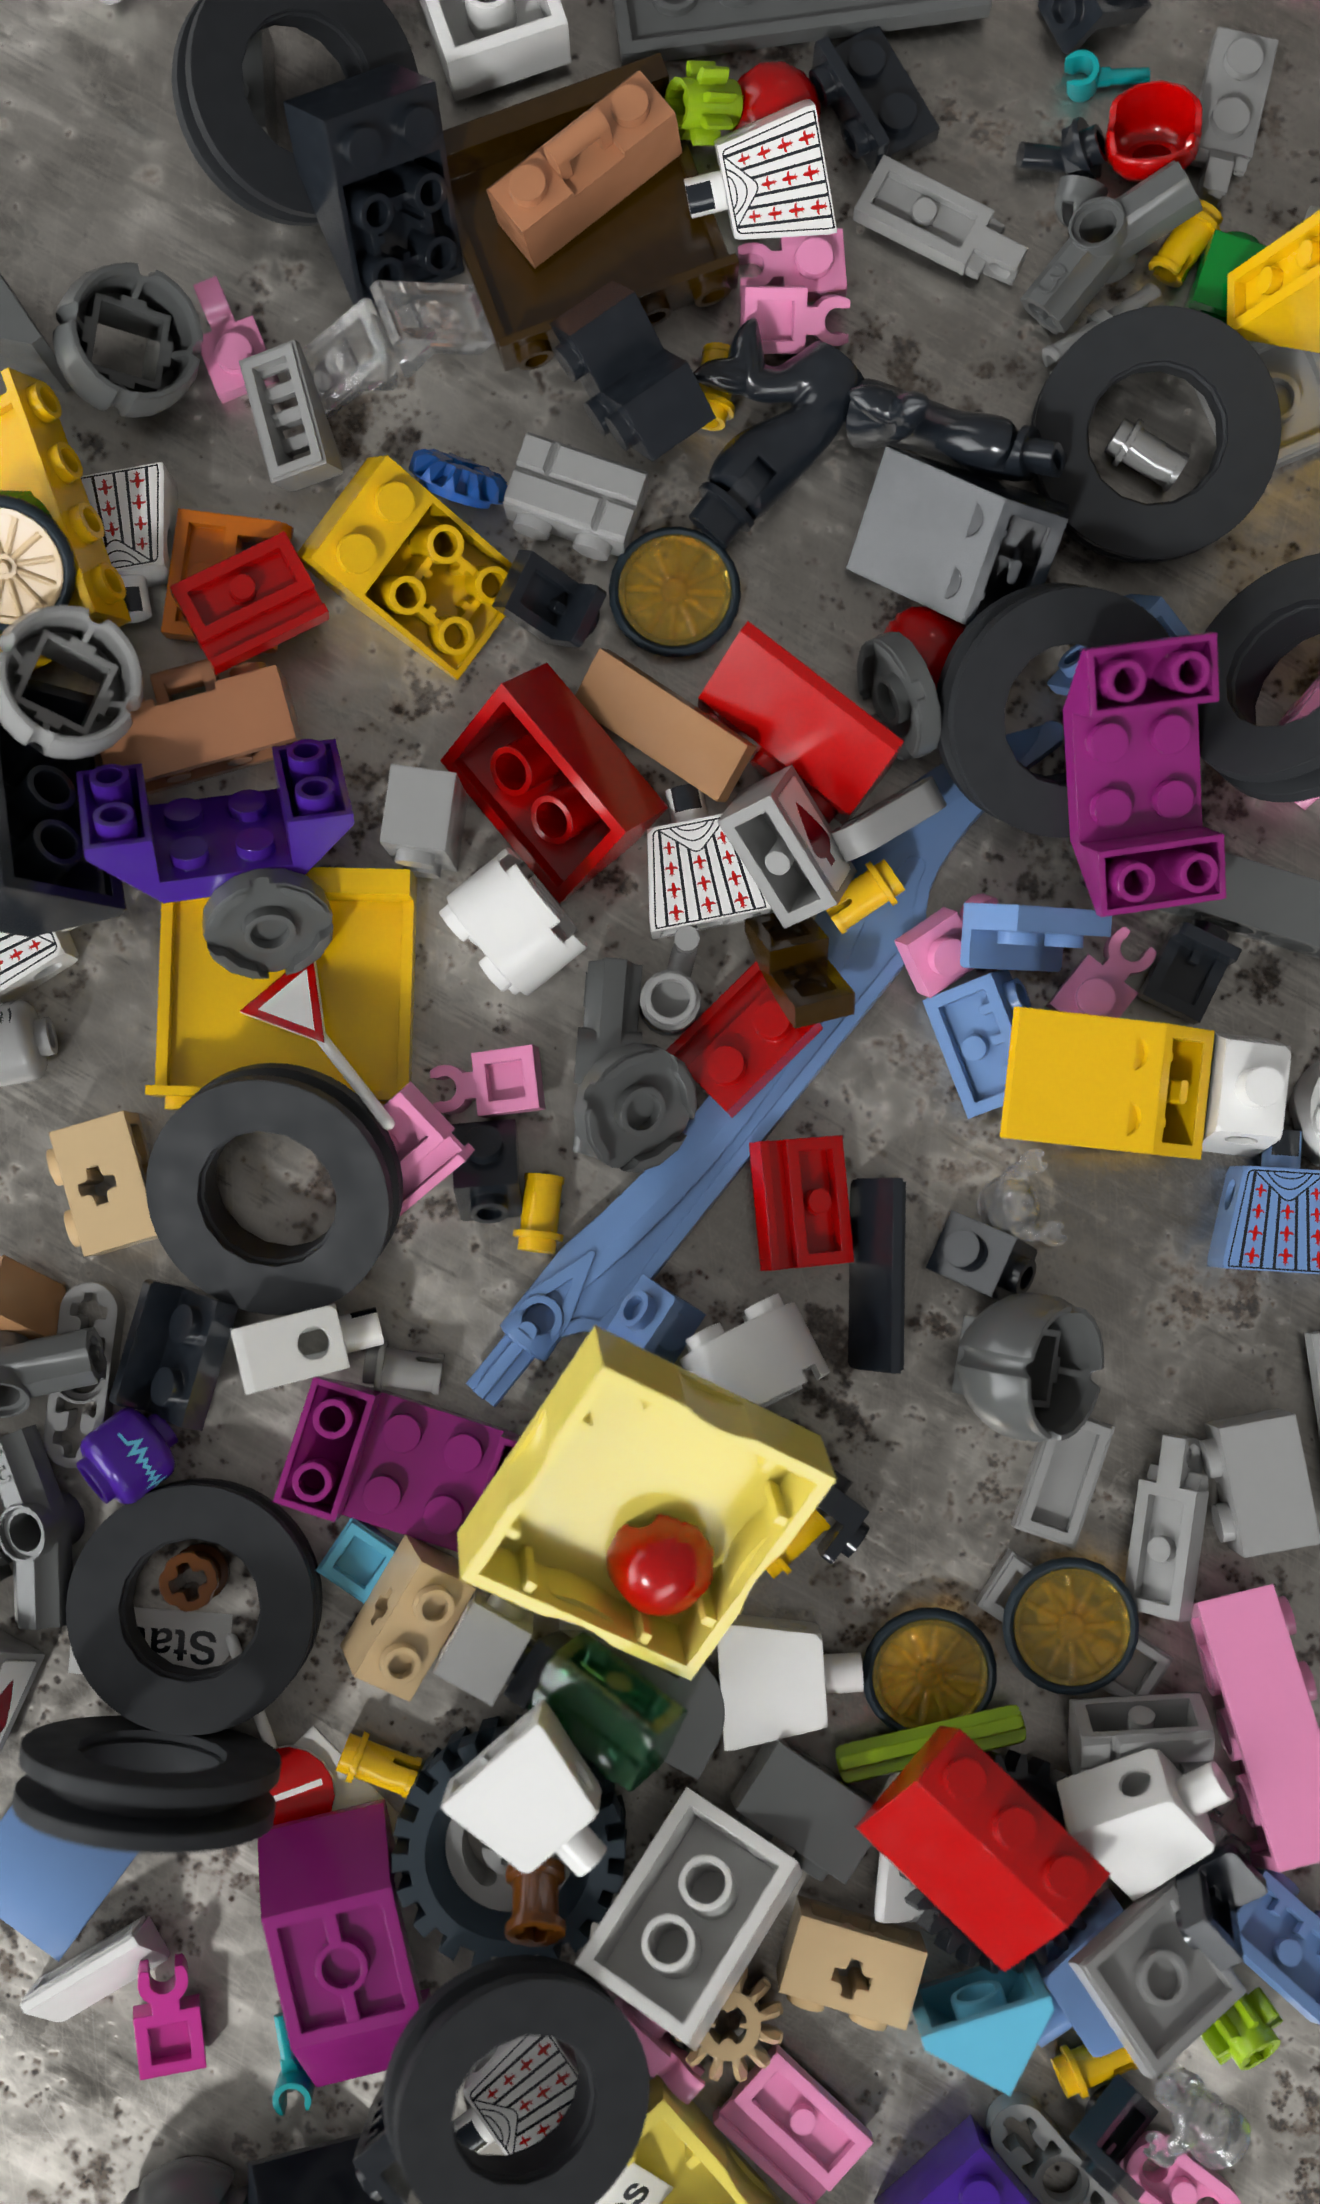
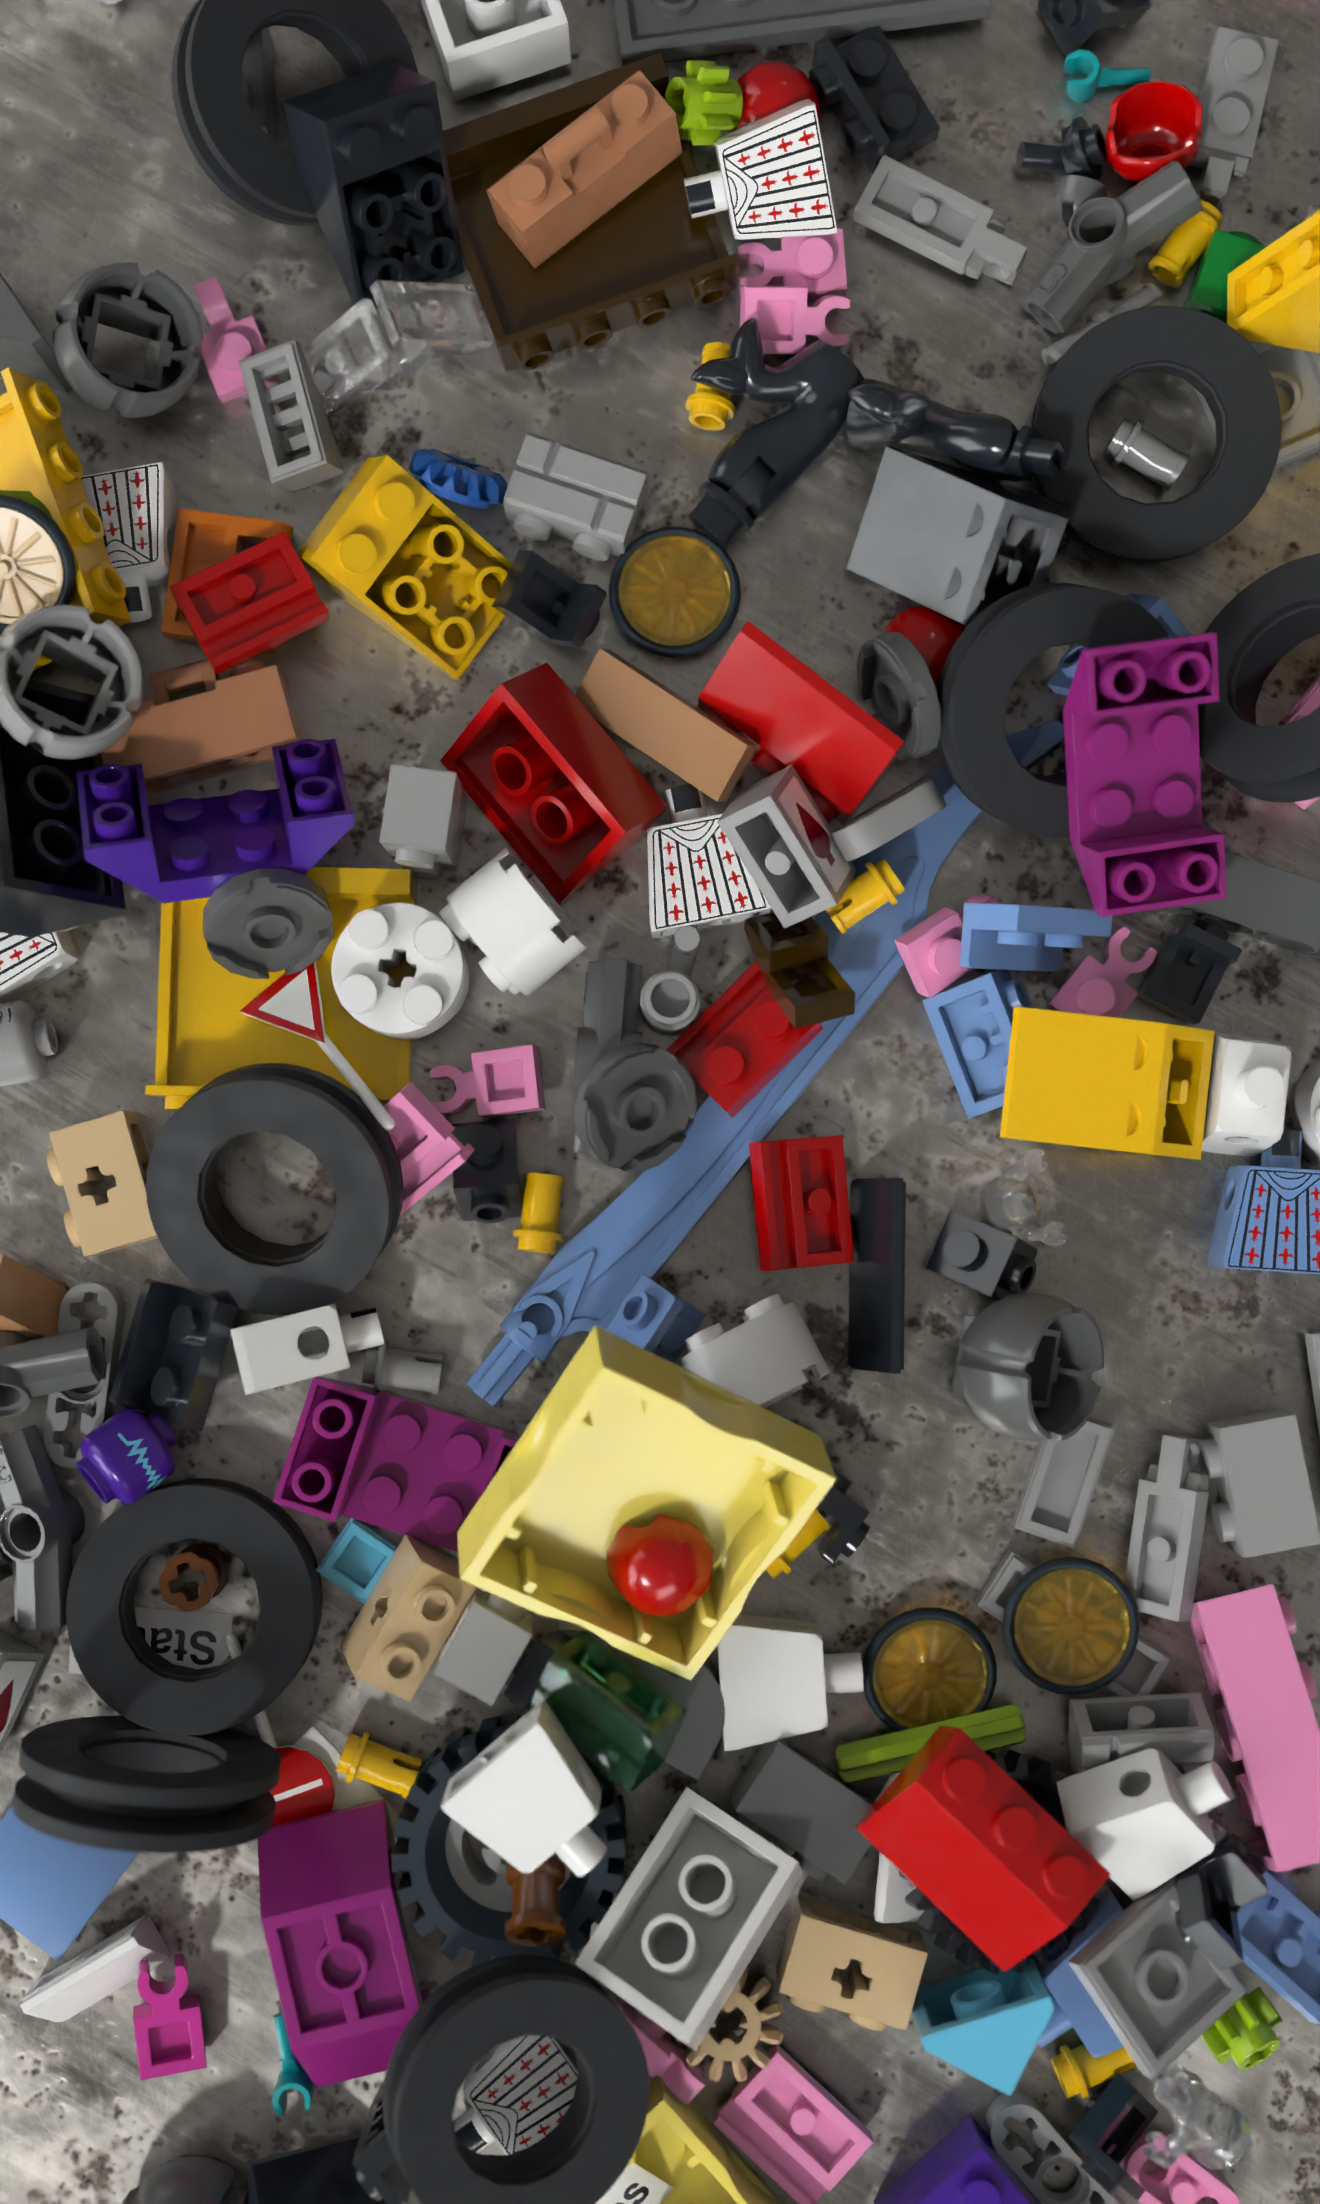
(379, 941): none -> white brick
(632, 381): black brick -> none

